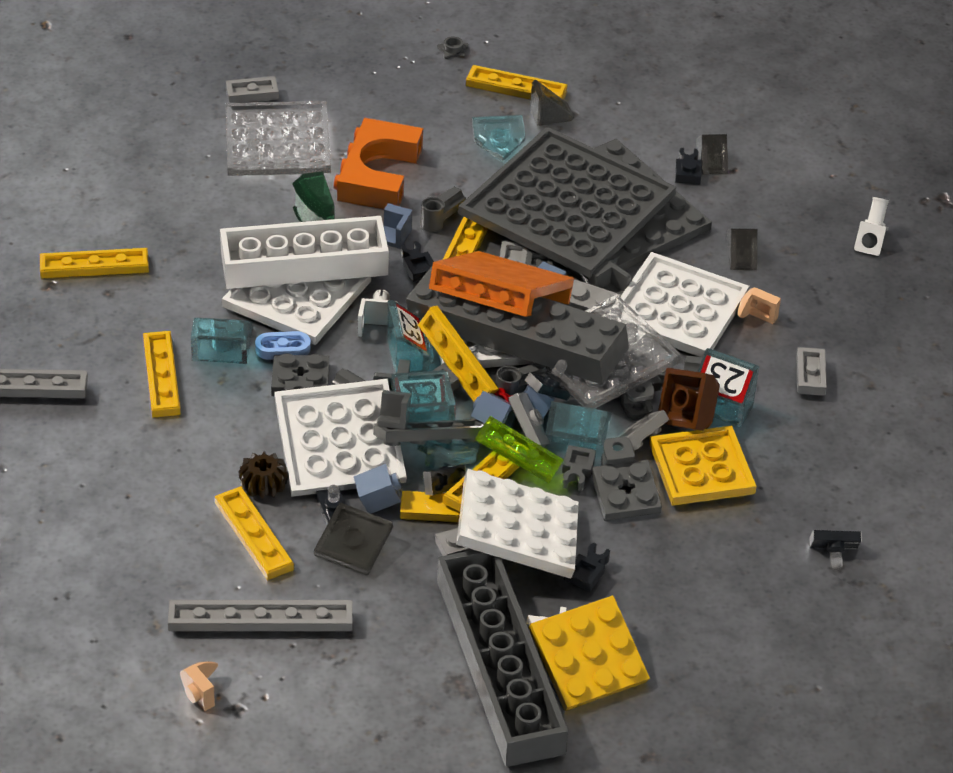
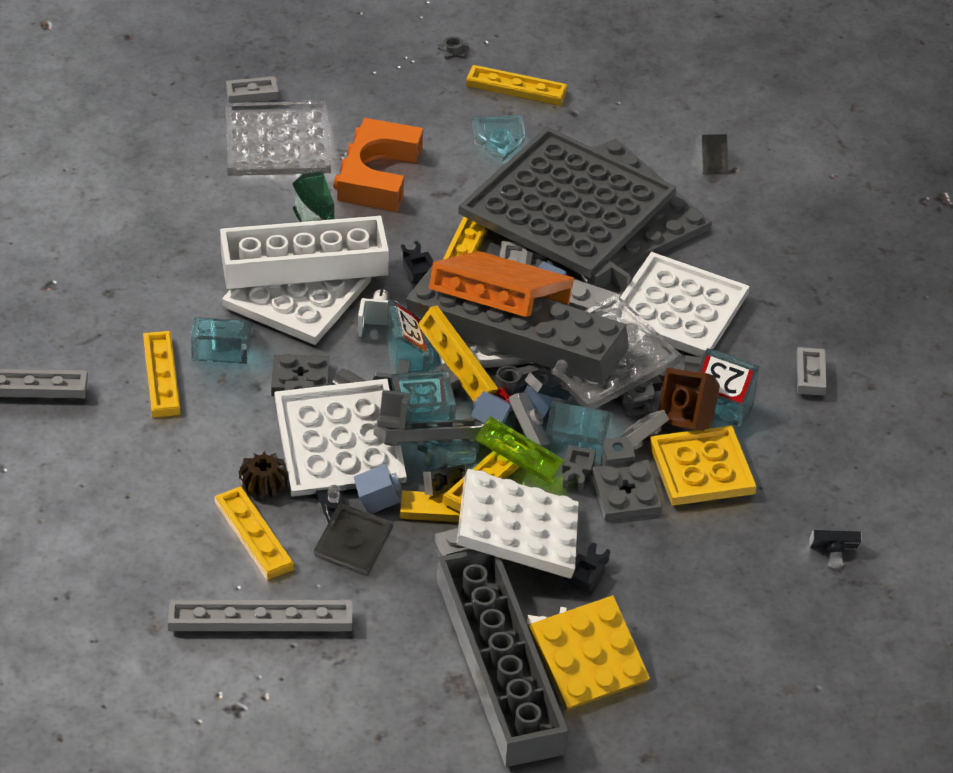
(94, 263): yellow tile -> none
(197, 685): light nougat plate -> none
(282, 343): light blue plate -> none
(397, 224): sand blue panel -> none
(437, 209): dark grey piece -> none
(547, 106): clear smoke slope -> none
(688, 168): black plate -> none
(742, 248): clear smoke slope -> none
(759, 304): light nougat plate -> none
(873, 225): white bracket -> none

